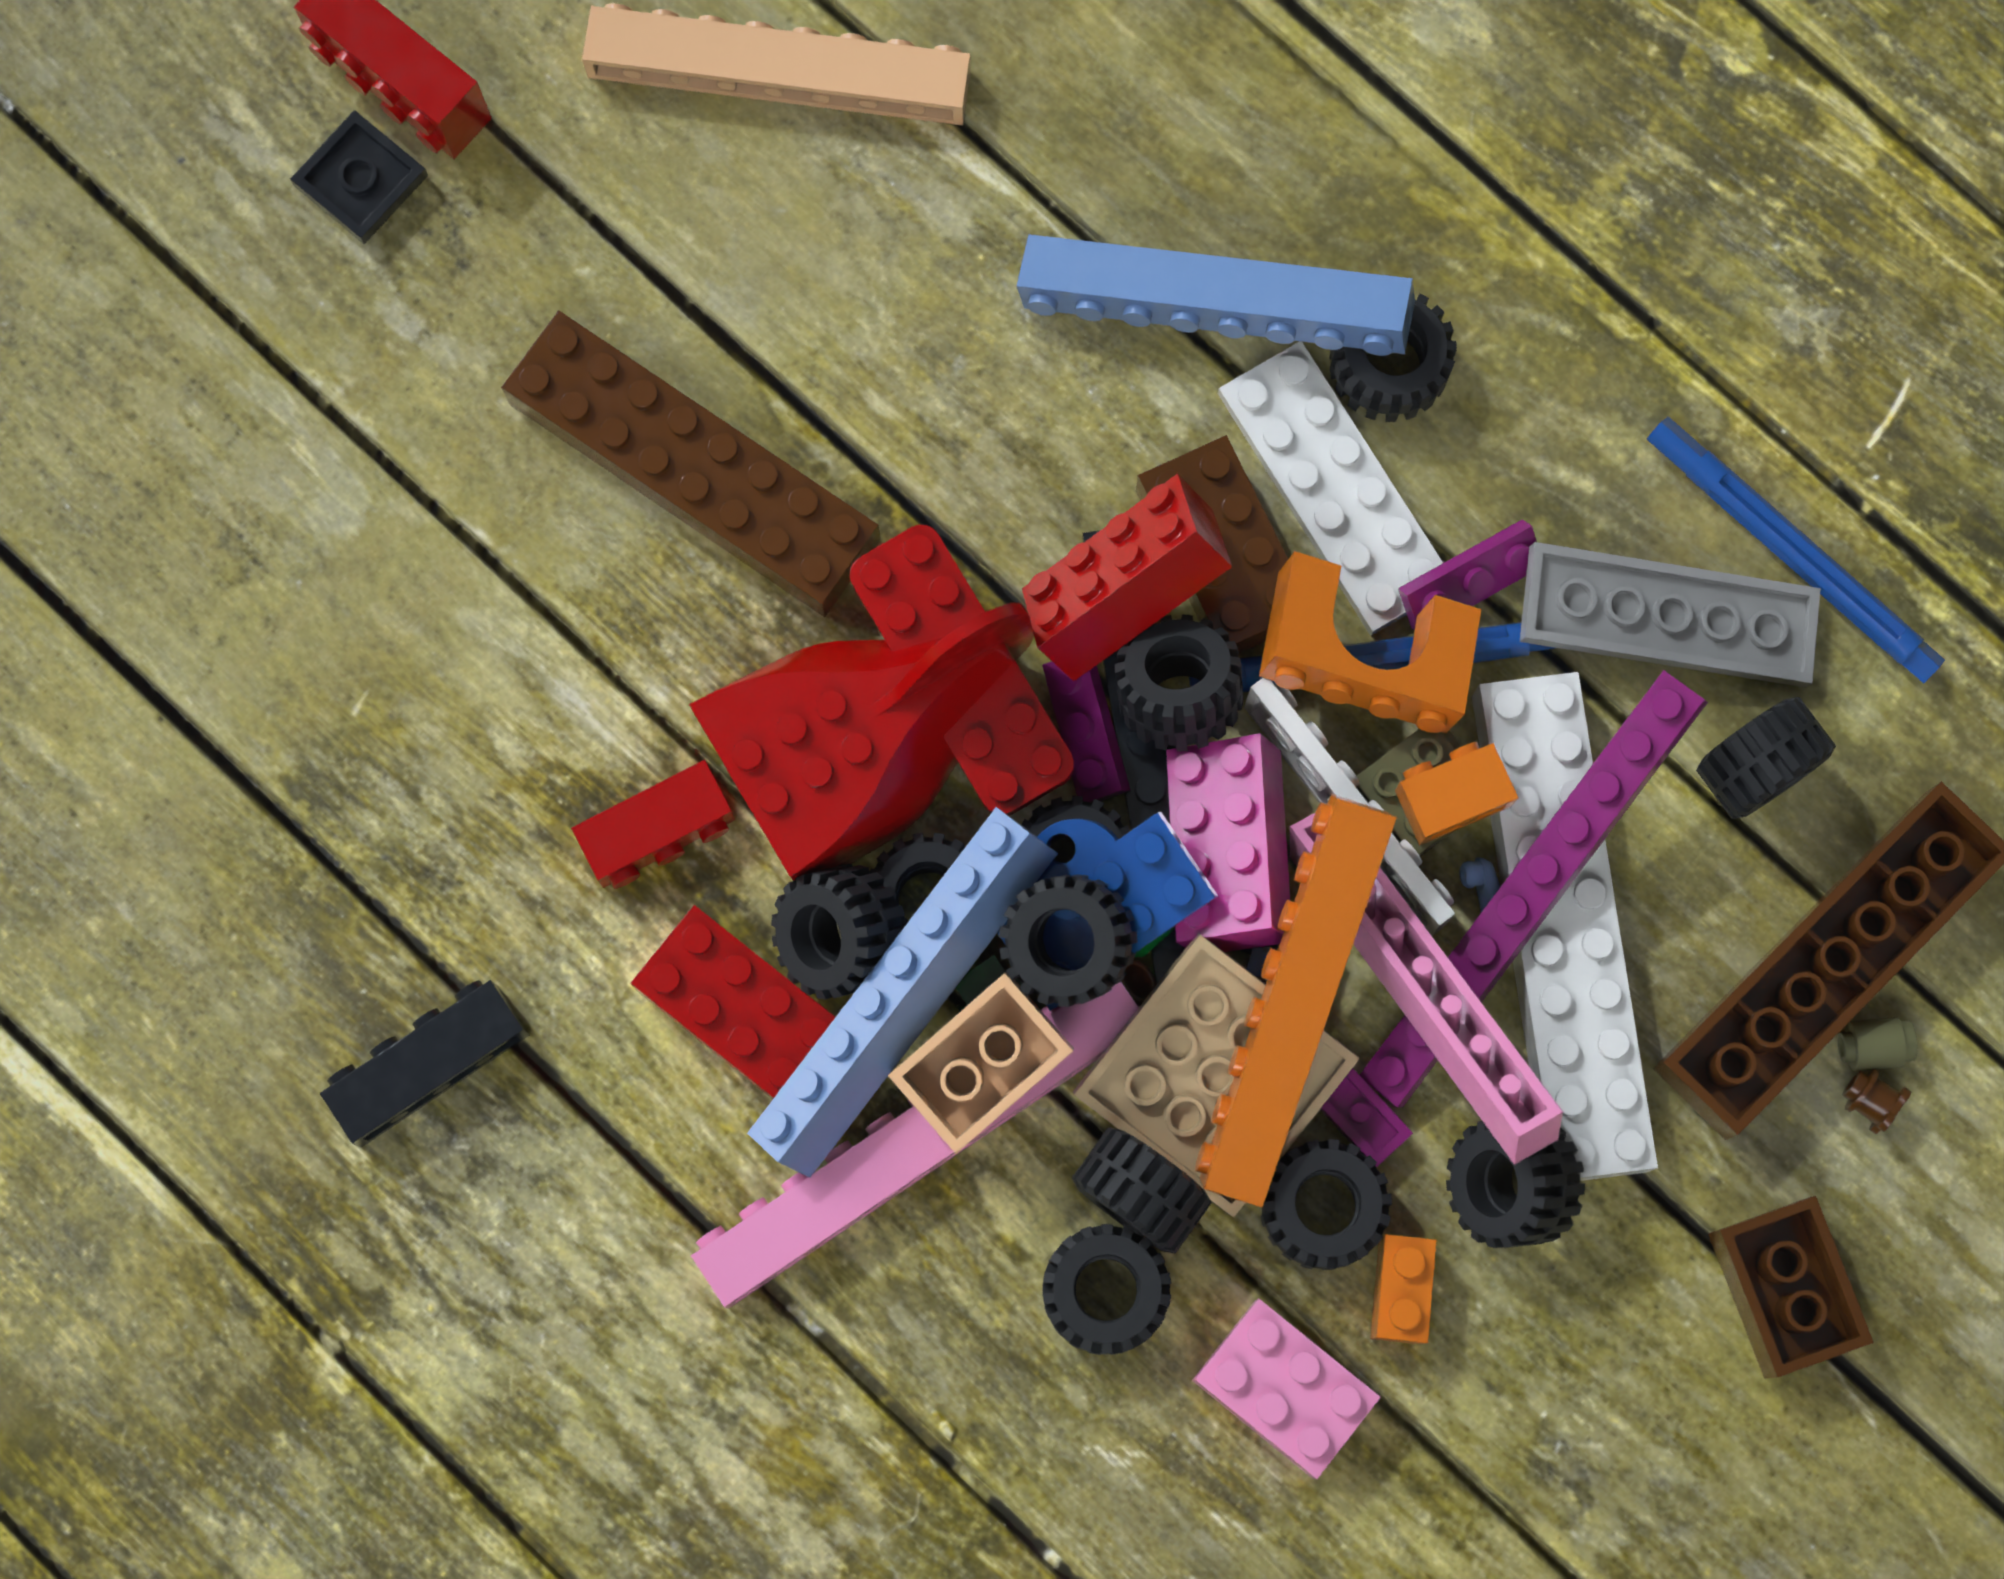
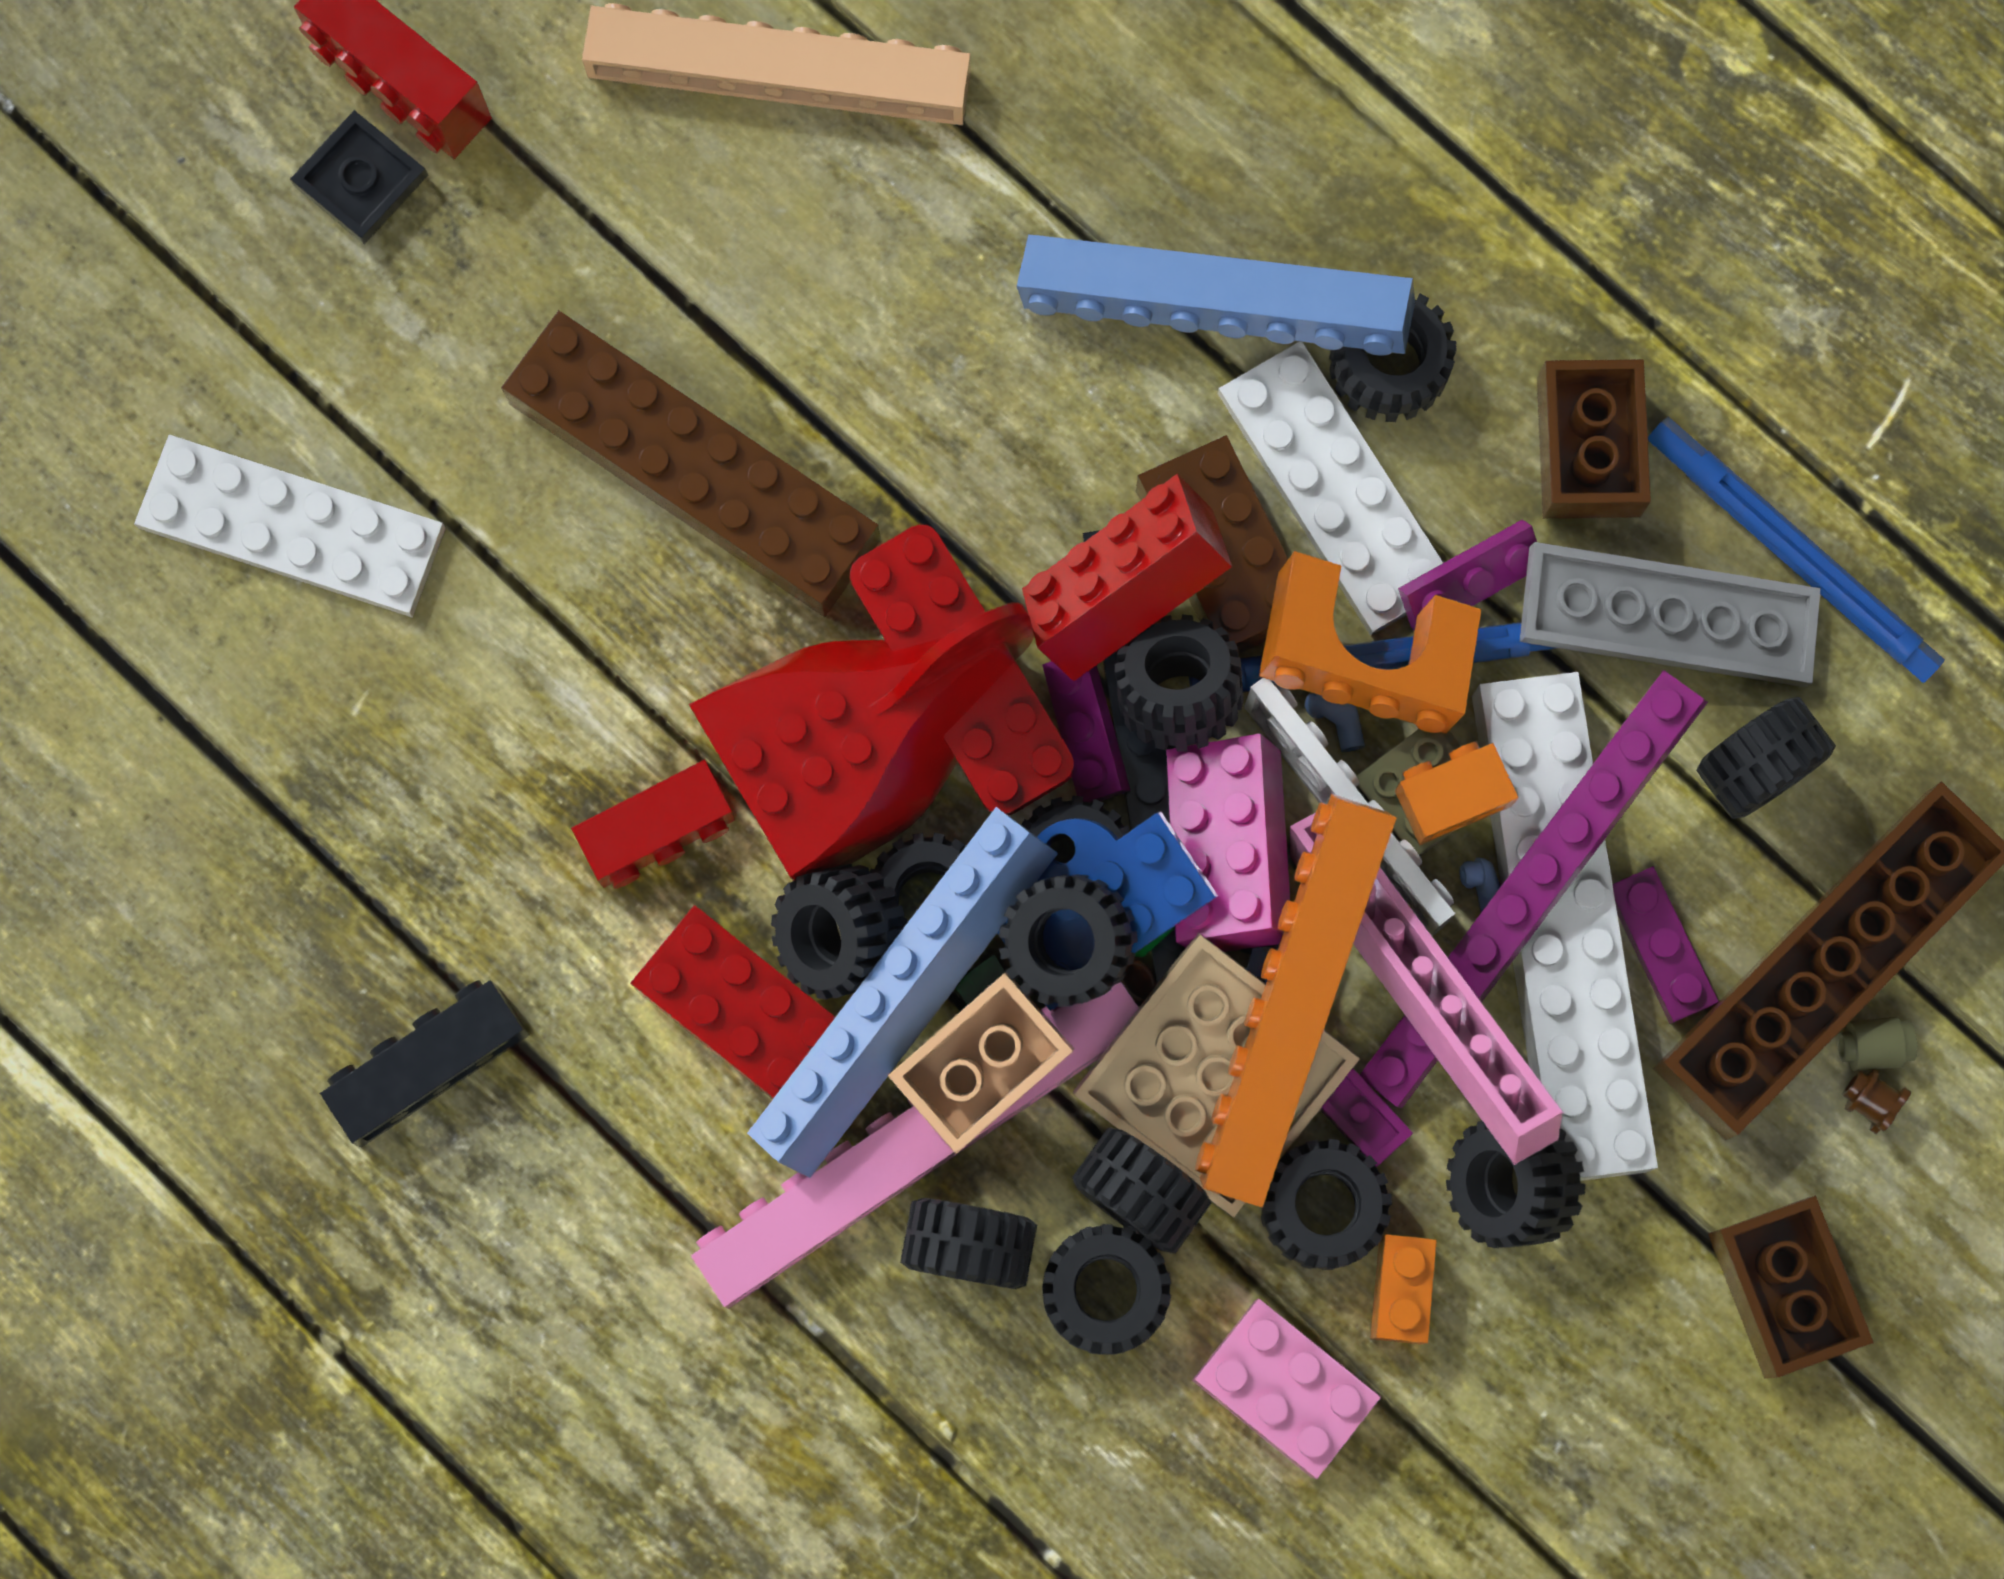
(290, 525): none -> white plate
(968, 1243): none -> black tyre
(1343, 716): none -> medium blue arm
(1593, 439): none -> reddish brown brick
(1662, 946): none -> magenta plate

